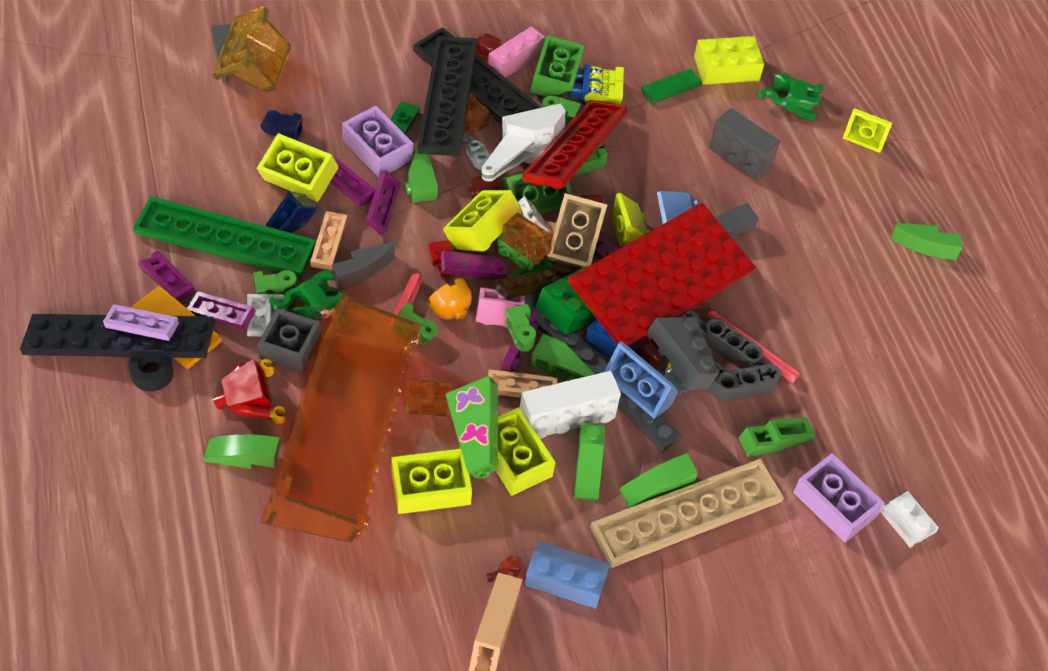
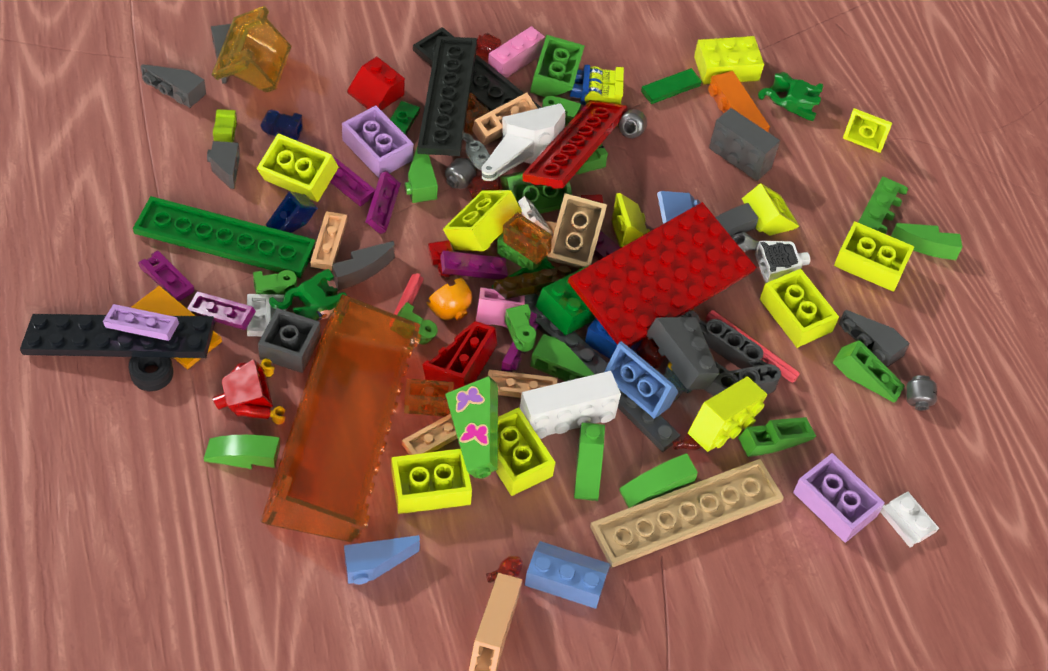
(177, 83): none -> dark grey slope
(225, 125): none -> lime piece
(225, 161): none -> dark grey slope
(372, 559): none -> medium blue slope
(377, 85): none -> red slope
(431, 437): none -> light nougat plate
(460, 173): none -> flat silver head
(464, 357): none -> red wedge
(489, 126): none -> light nougat slope
(633, 123): none -> flat silver head
(686, 443): none -> clear red animal
(727, 414): none -> neon yellow brick
(730, 93): none -> orange brick
(745, 241): none -> light grey animal
(771, 211): none -> neon yellow slope
(779, 259): none -> torso
(799, 308): none -> neon yellow brick
(867, 370): none -> bright green slope
(873, 256): none -> neon yellow brick
(877, 337): none -> dark grey slope
(880, 203): none -> bright green hinge
(921, 392): none -> flat silver head

